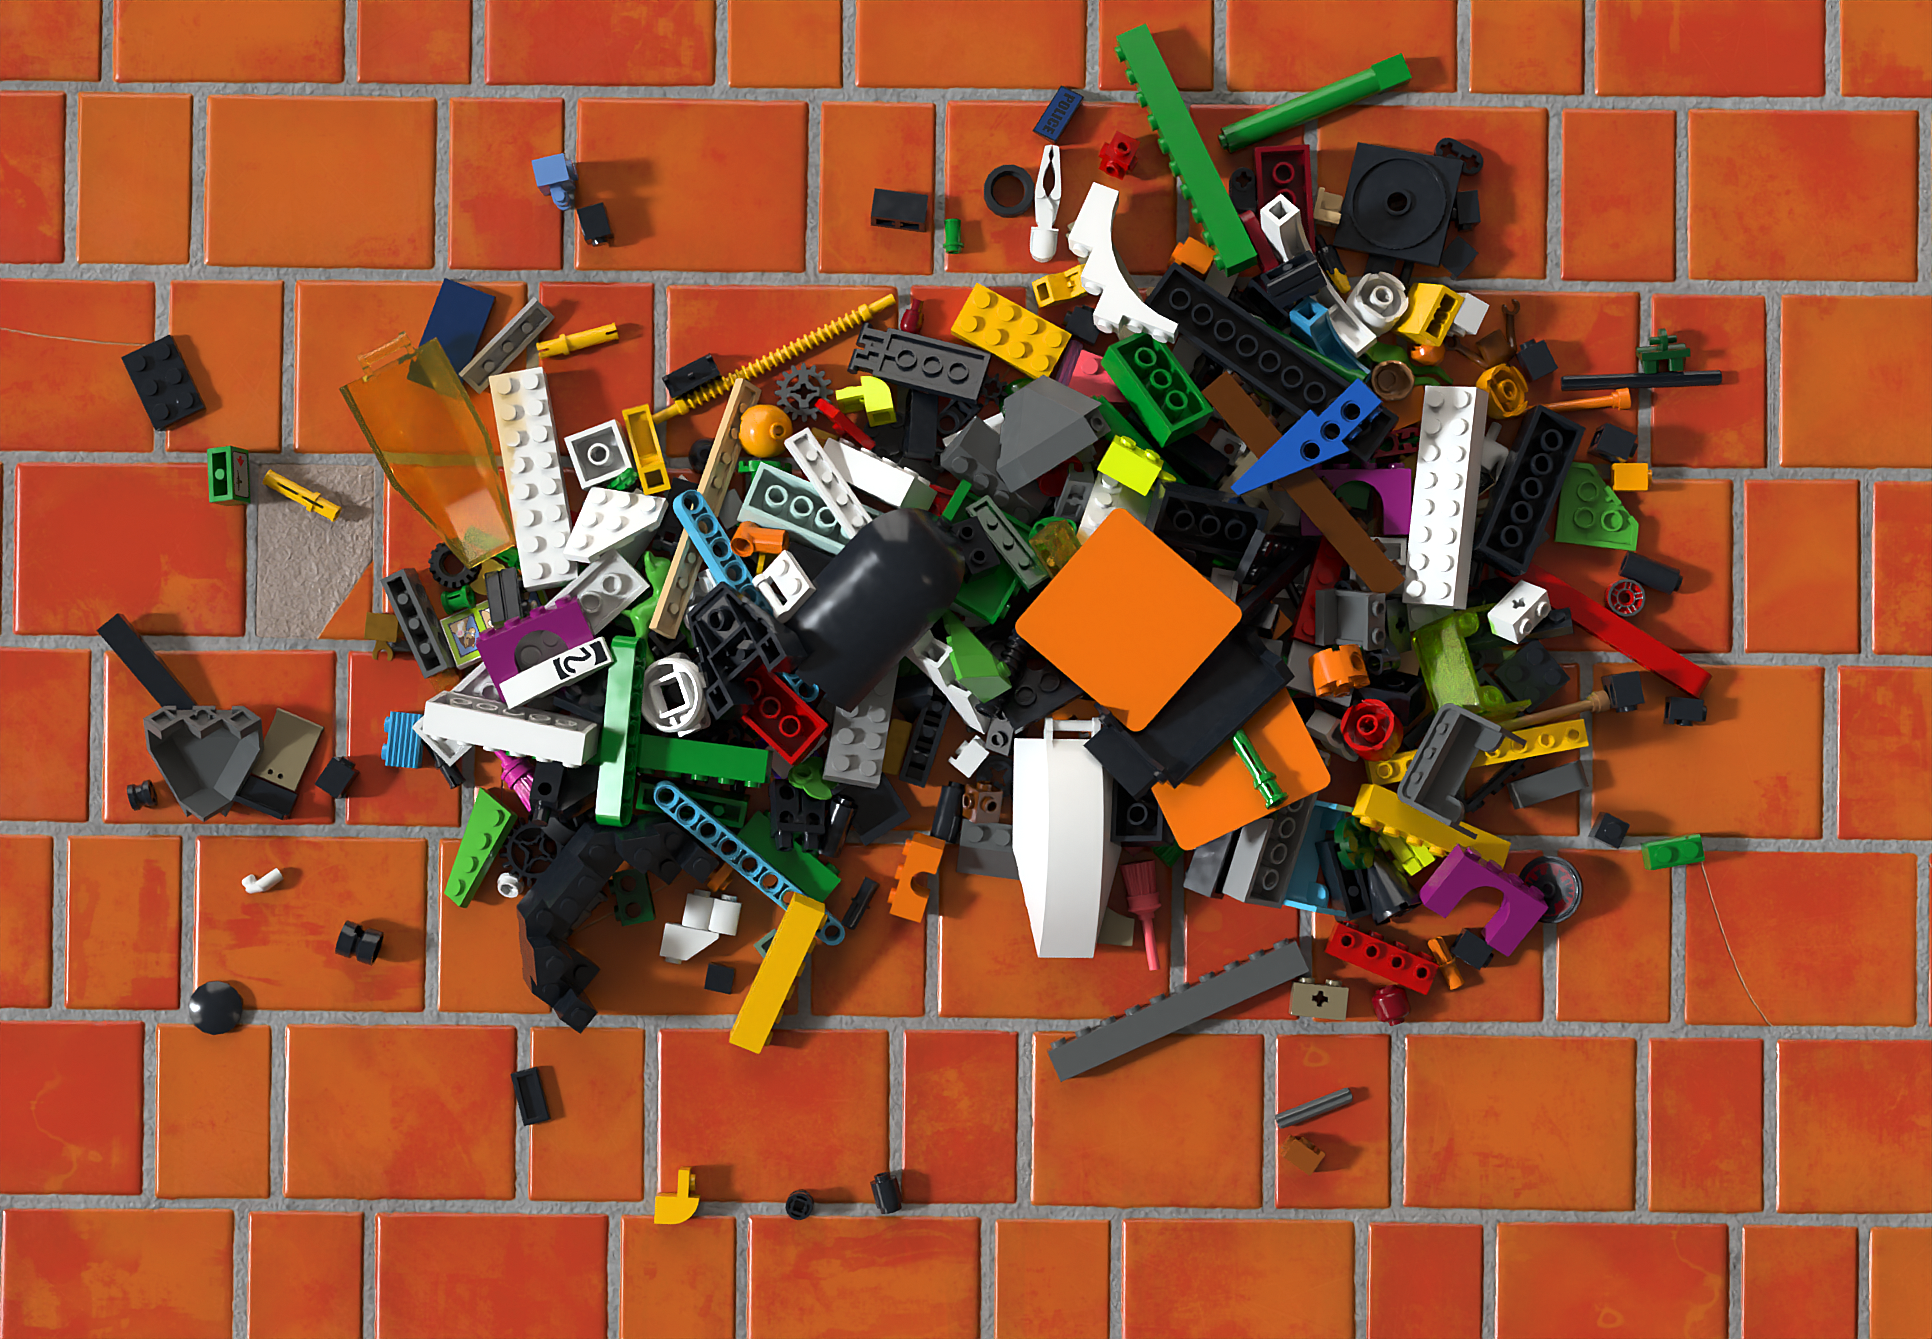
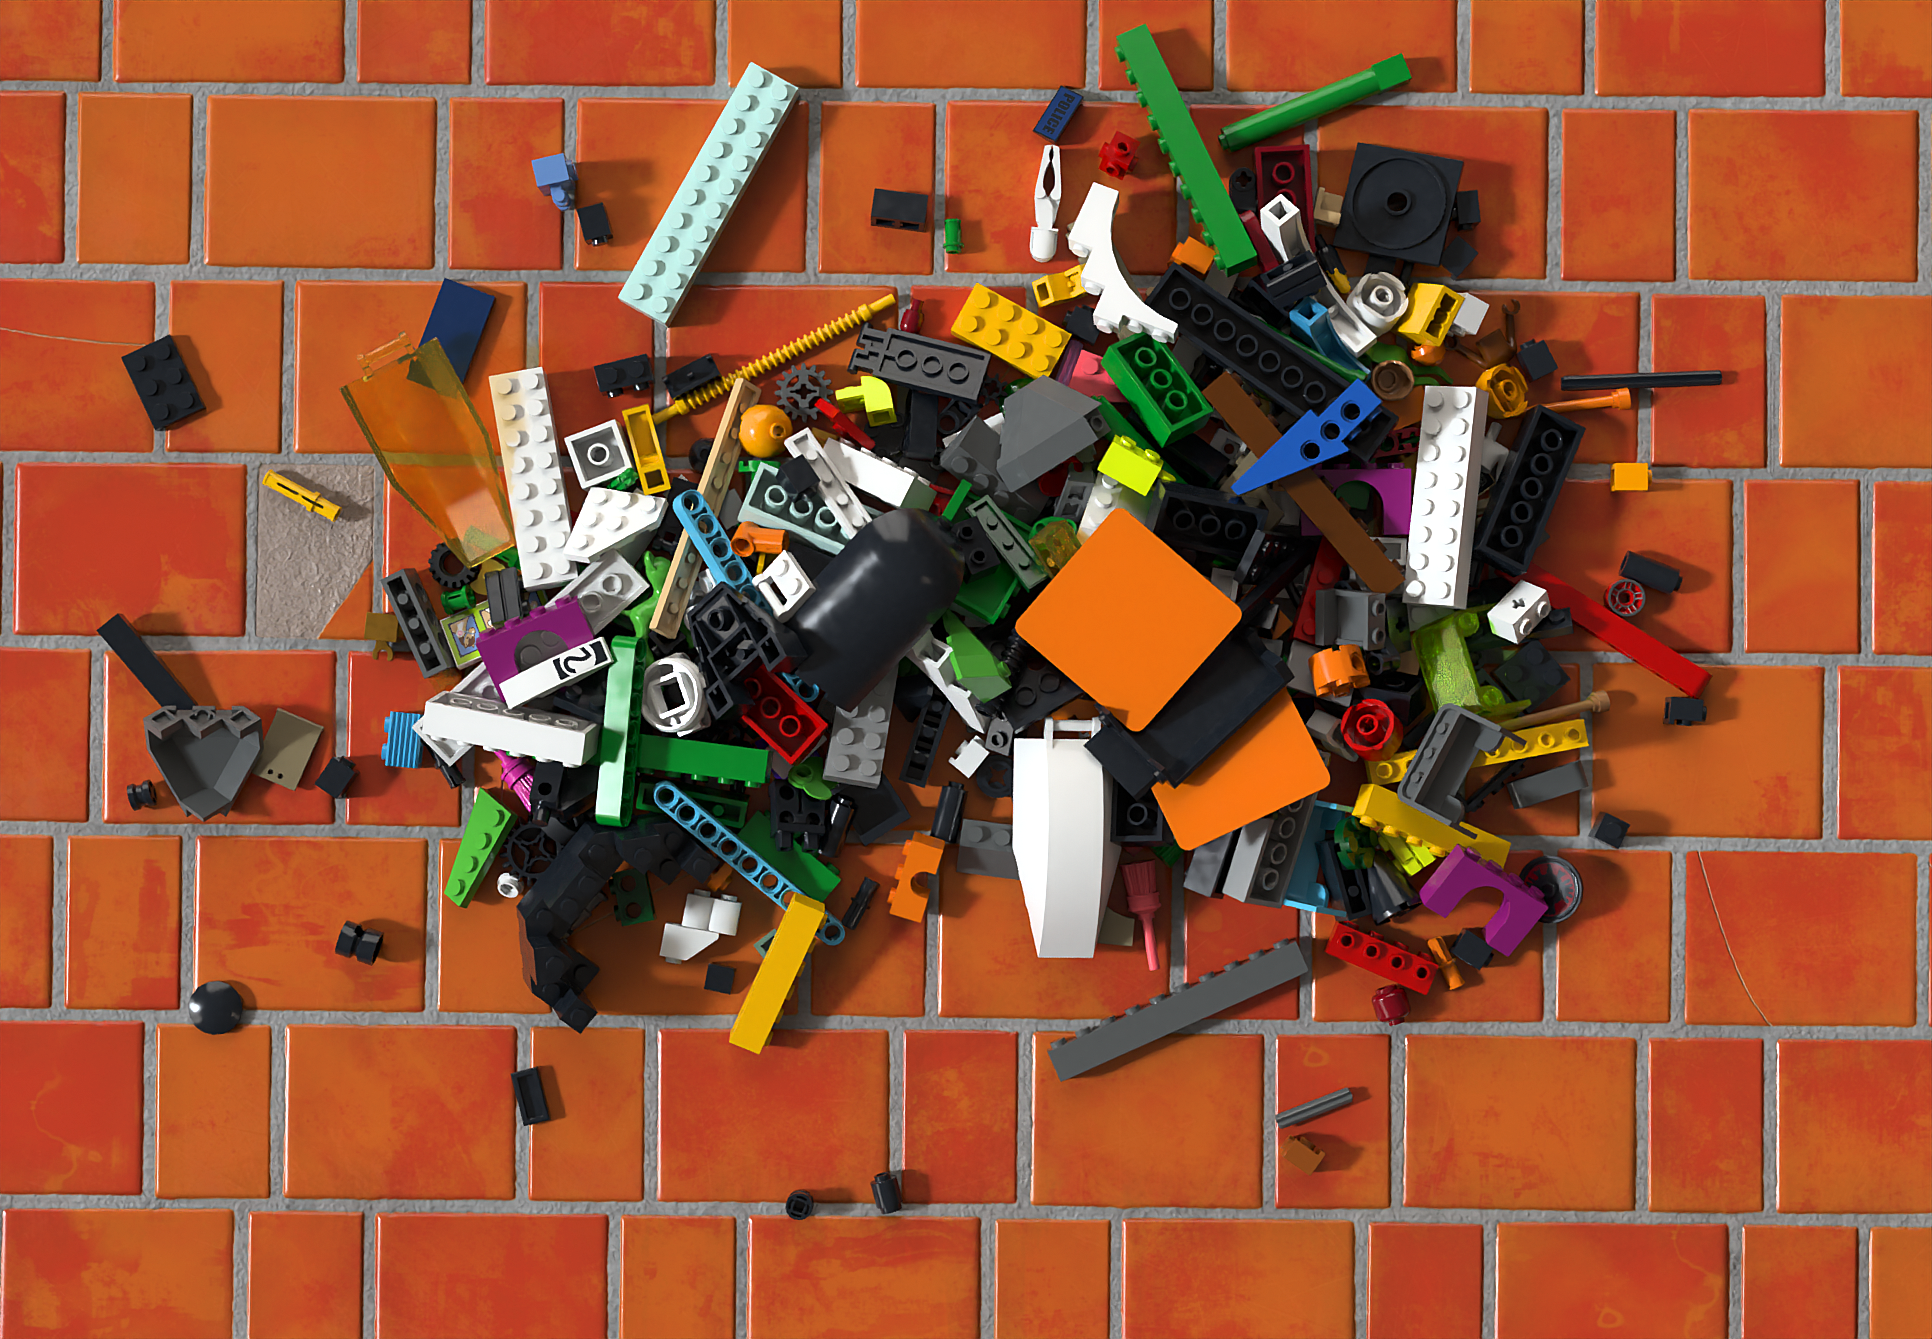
(228, 476): green brick -> none
(262, 884): white arm -> none
(267, 798): black panel -> none
(506, 345): light grey plate -> none
(580, 340): yellow pin -> none
(625, 375): none -> black brick
(679, 1206): yellow brick -> none
(709, 194): none -> light aqua brick
(798, 479): none -> black brick
(896, 746): pearl gold slope -> none
(982, 802): reddish brown brick -> none
(994, 176): black tyre -> none
(1263, 781): green pin -> none
(1332, 1007): dark tan brick -> none
(1461, 151): black beam -> none
(1592, 512): bright green plate -> none
(1612, 444): black brick -> none
(1624, 690): black brick -> none
(1672, 851): green brick -> none
(1674, 353): dark green hips -> none

